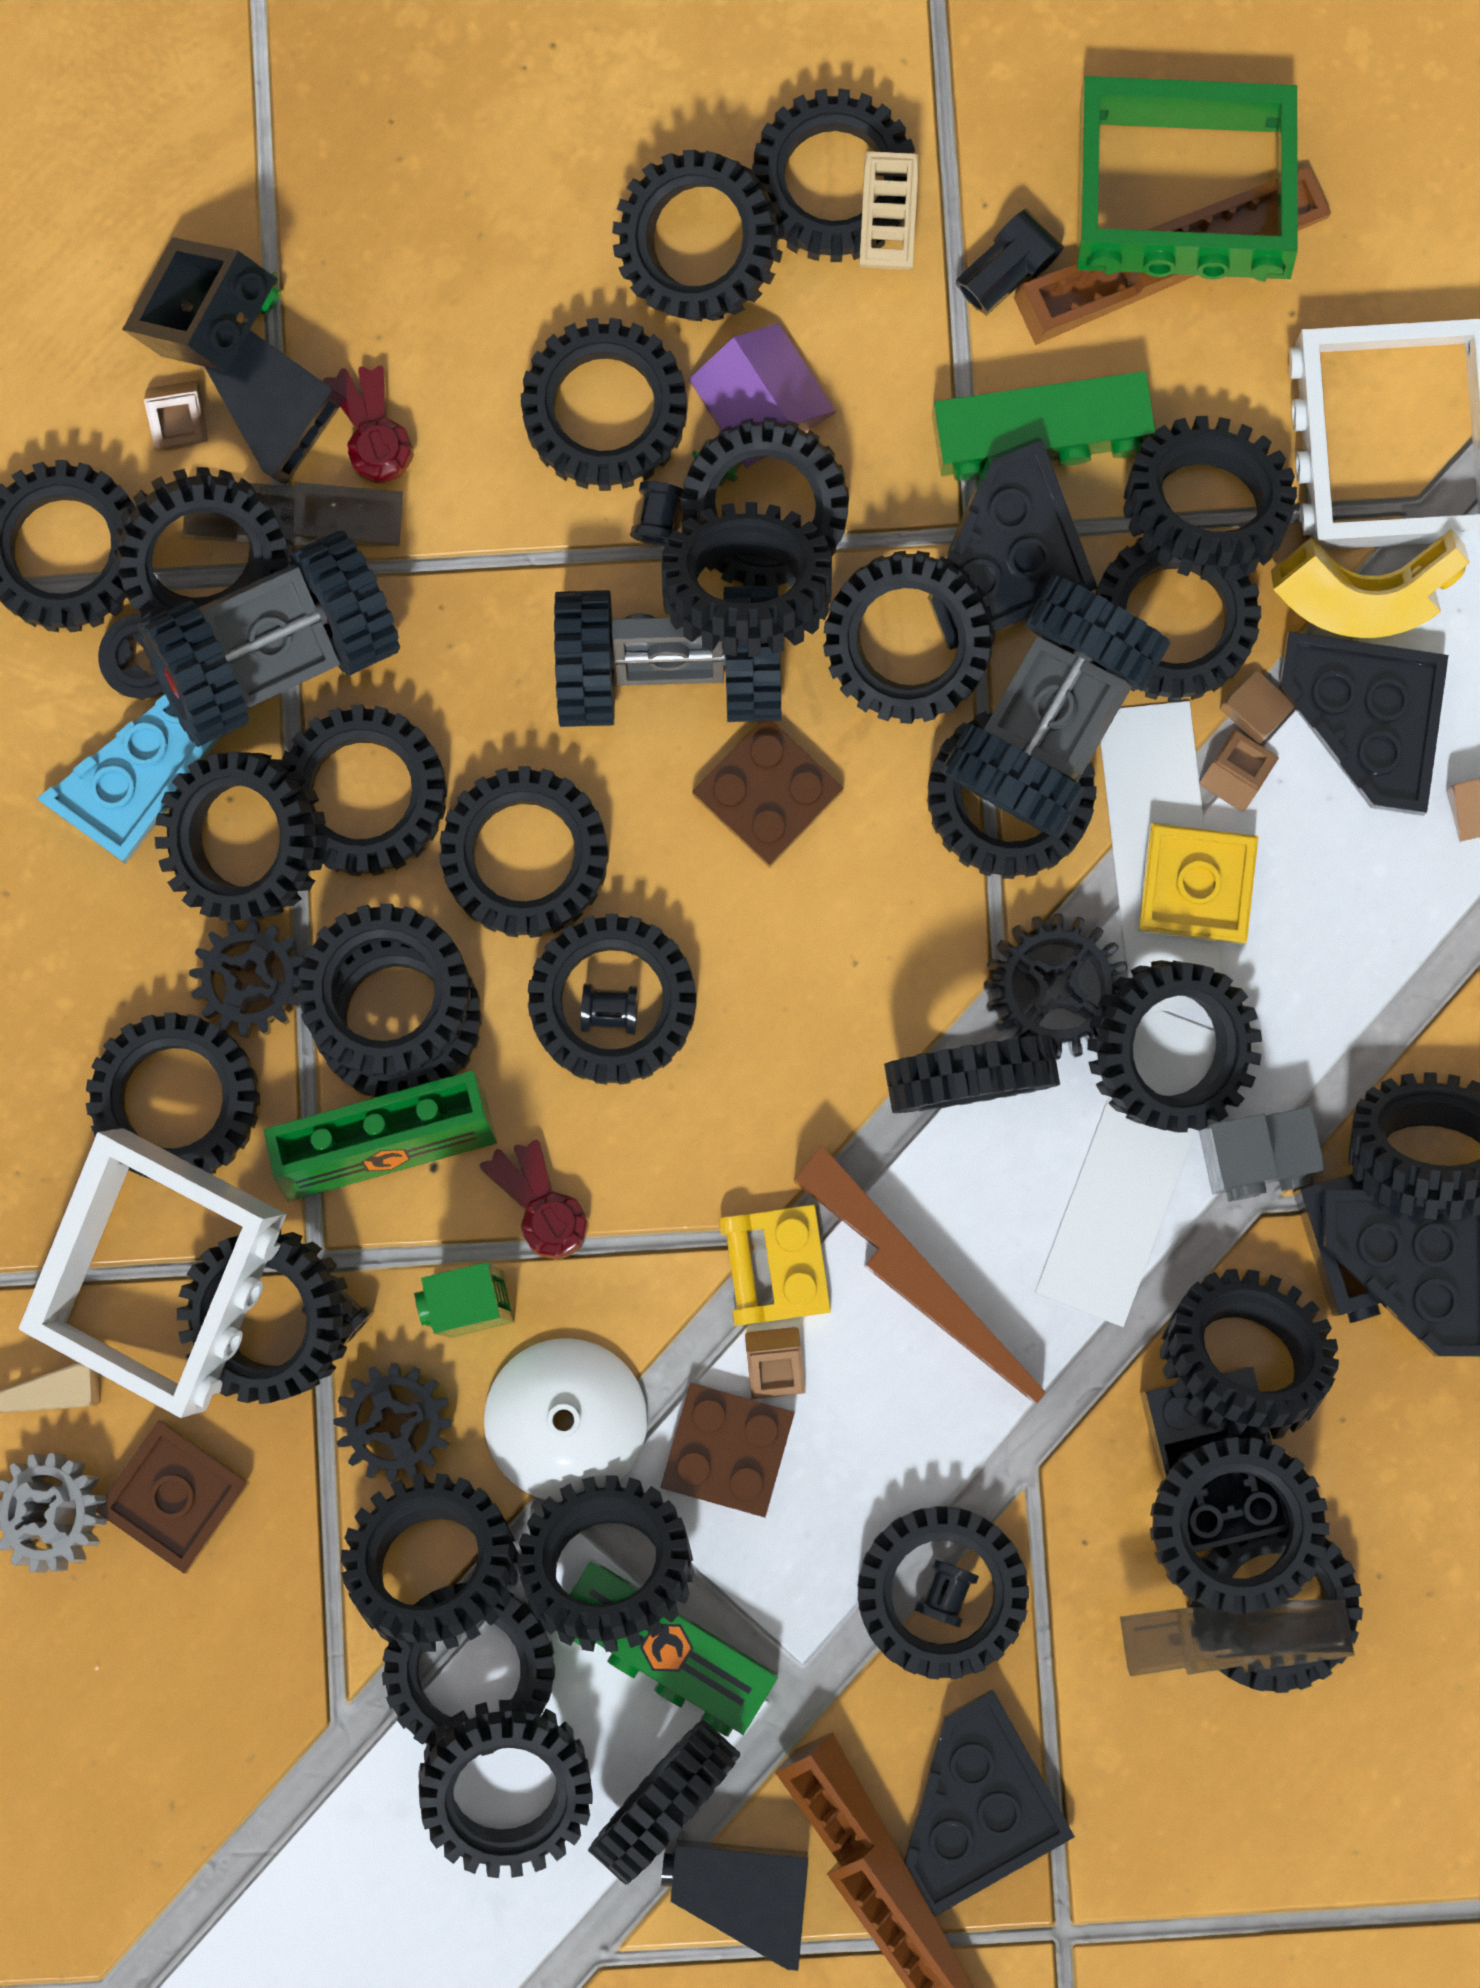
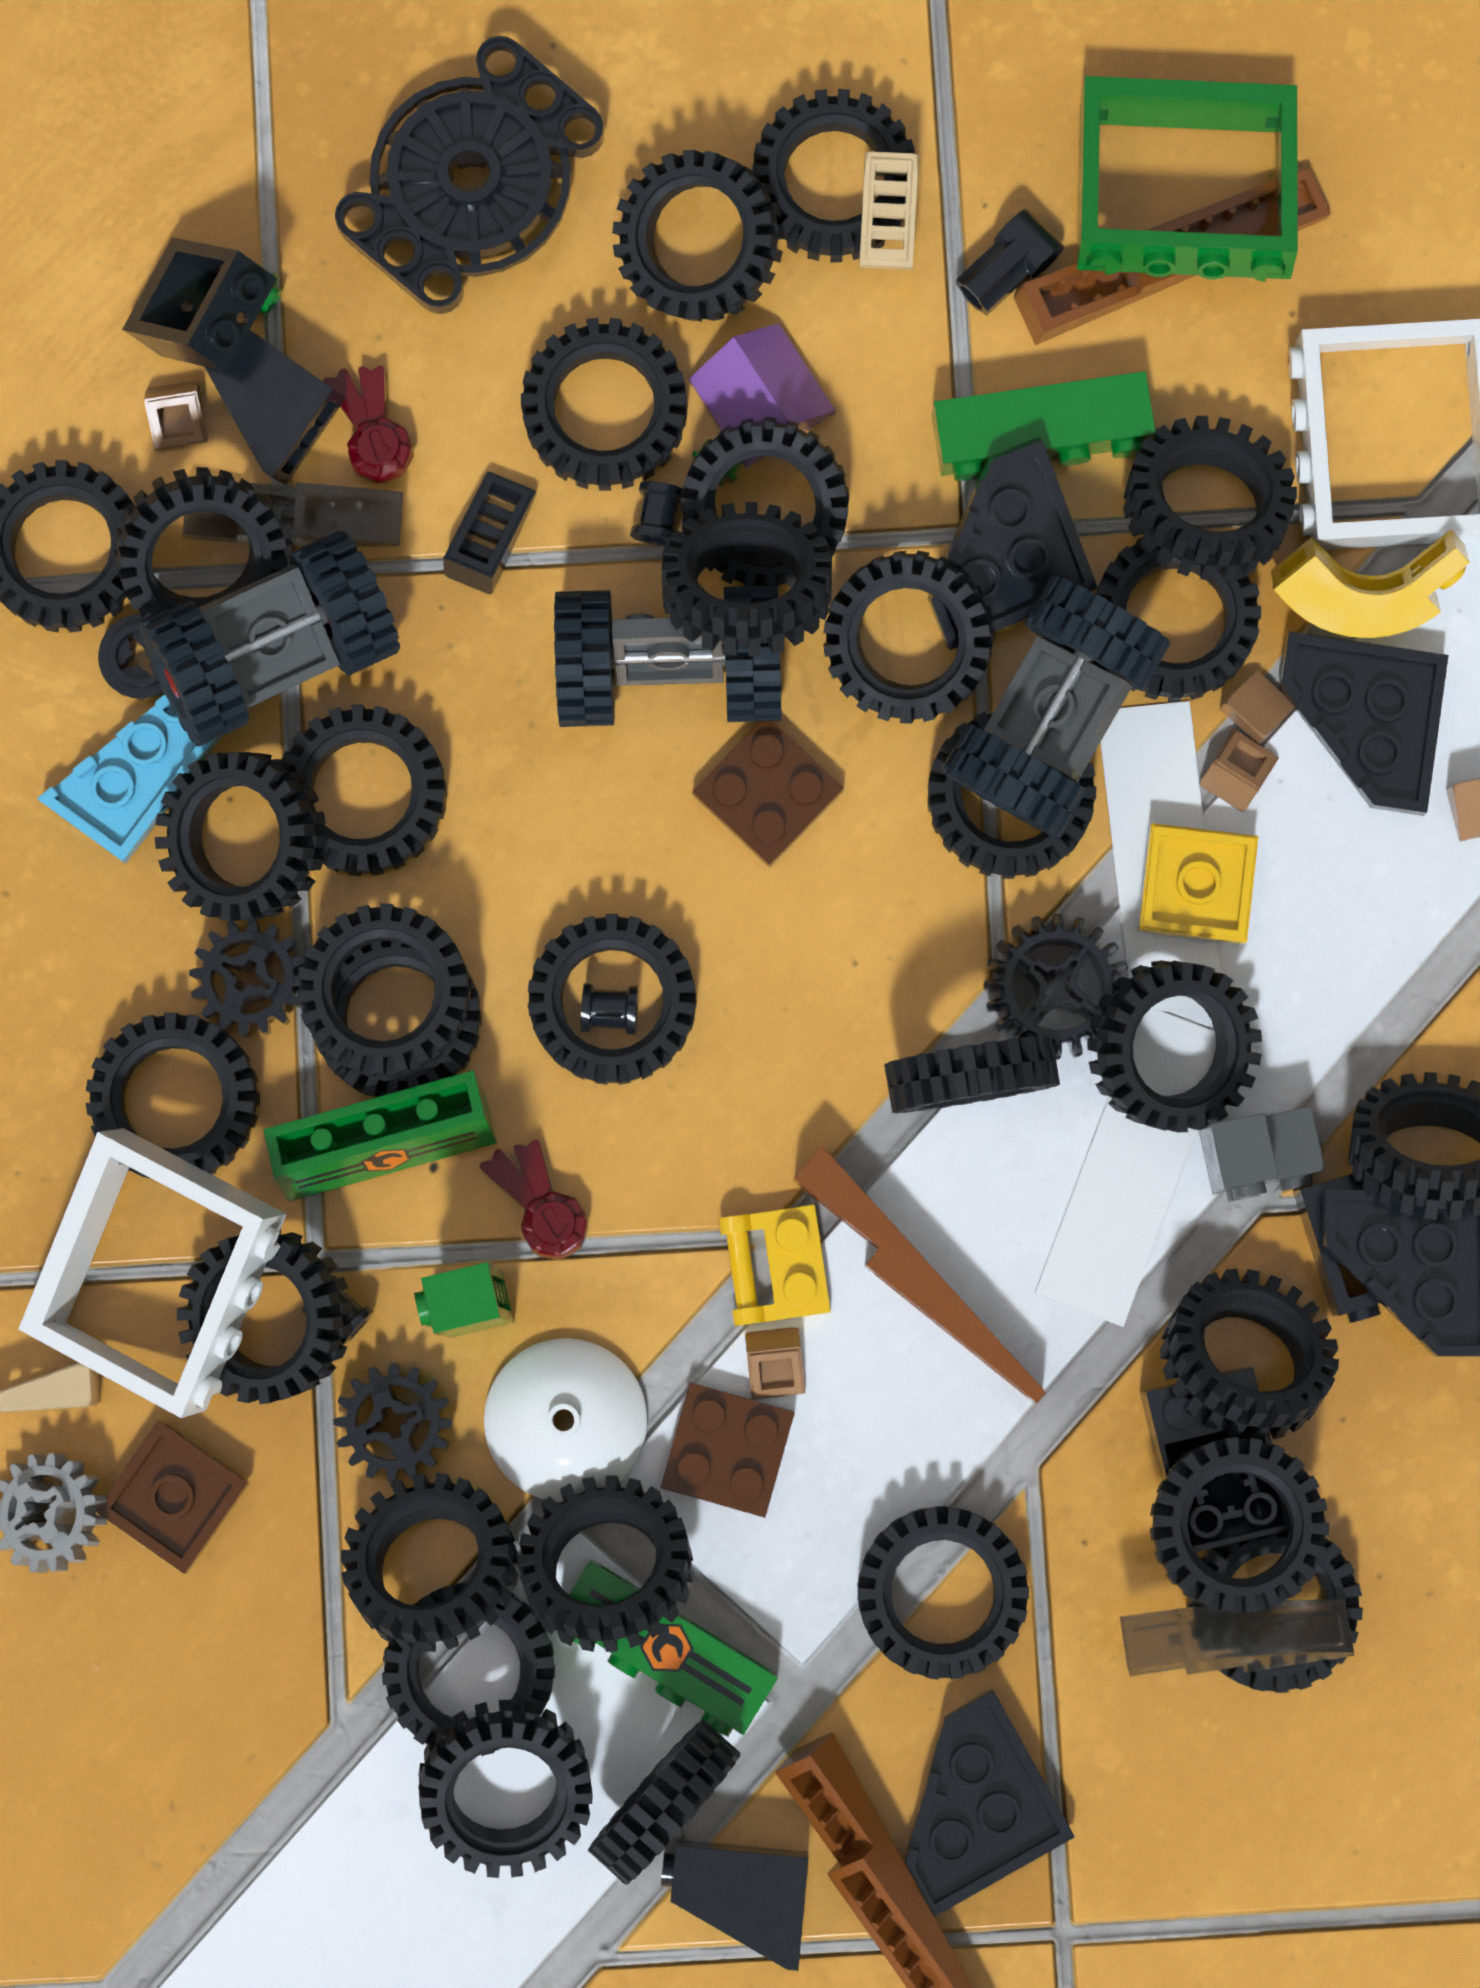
(470, 131): none -> black piece
(478, 564): none -> black slope
(513, 789): black tyre -> none
(946, 1593): black bush -> none

